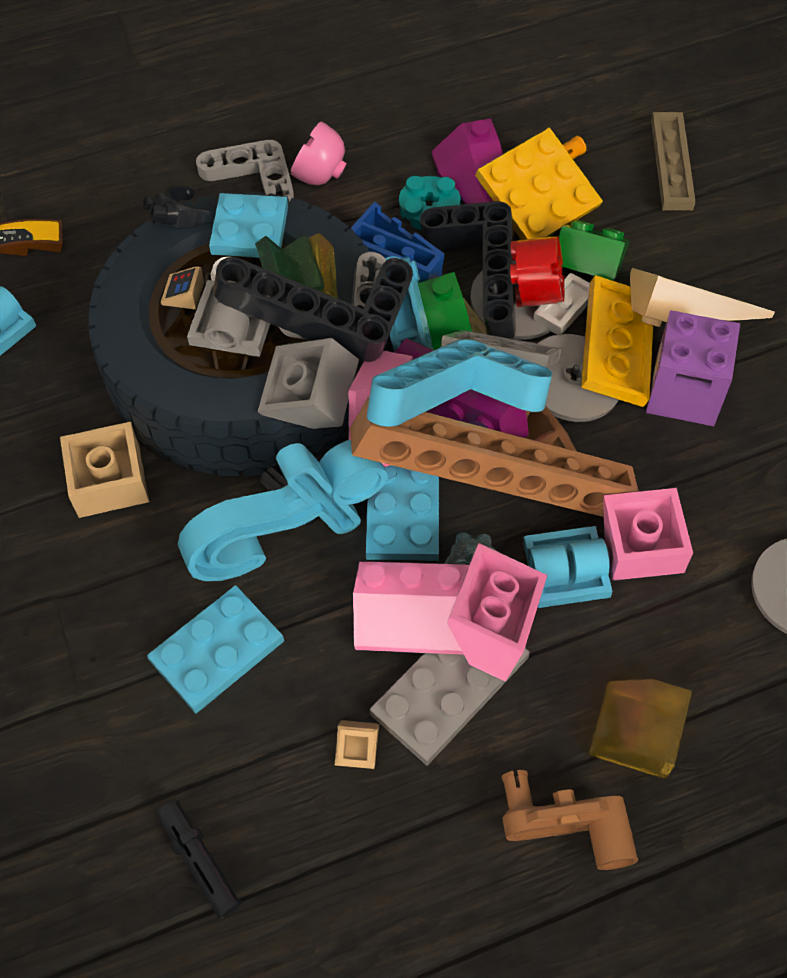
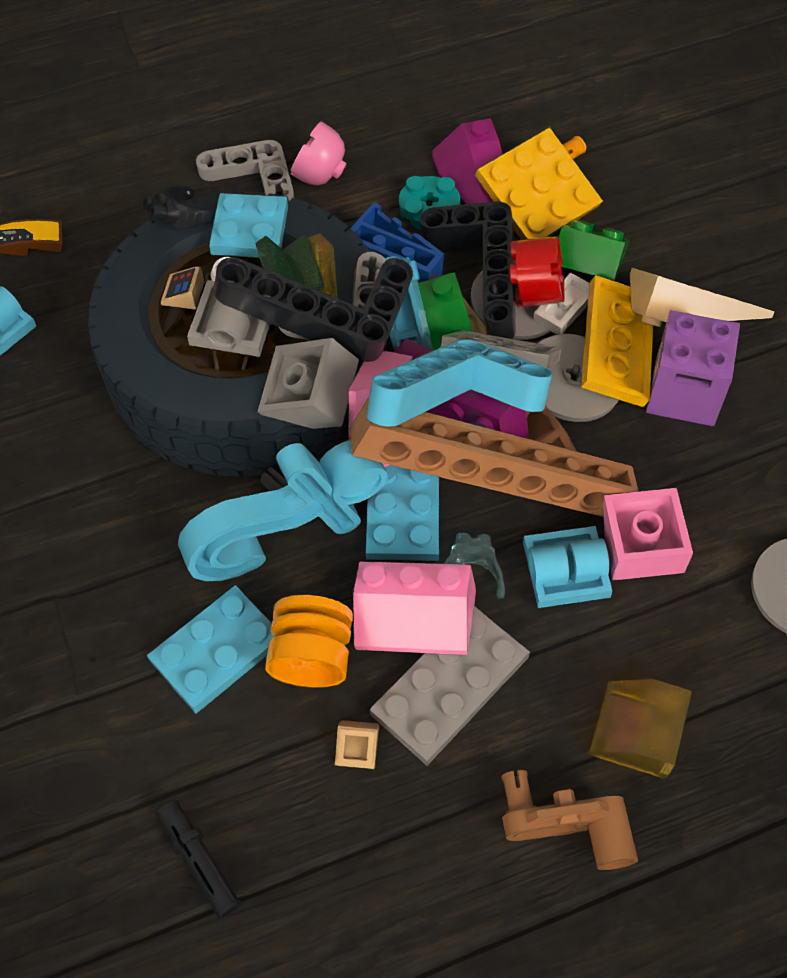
(104, 469): tan slope -> none
(309, 641): none -> light orange wheel
(495, 611): bright pink slope -> none
(673, 161): dark tan plate -> none

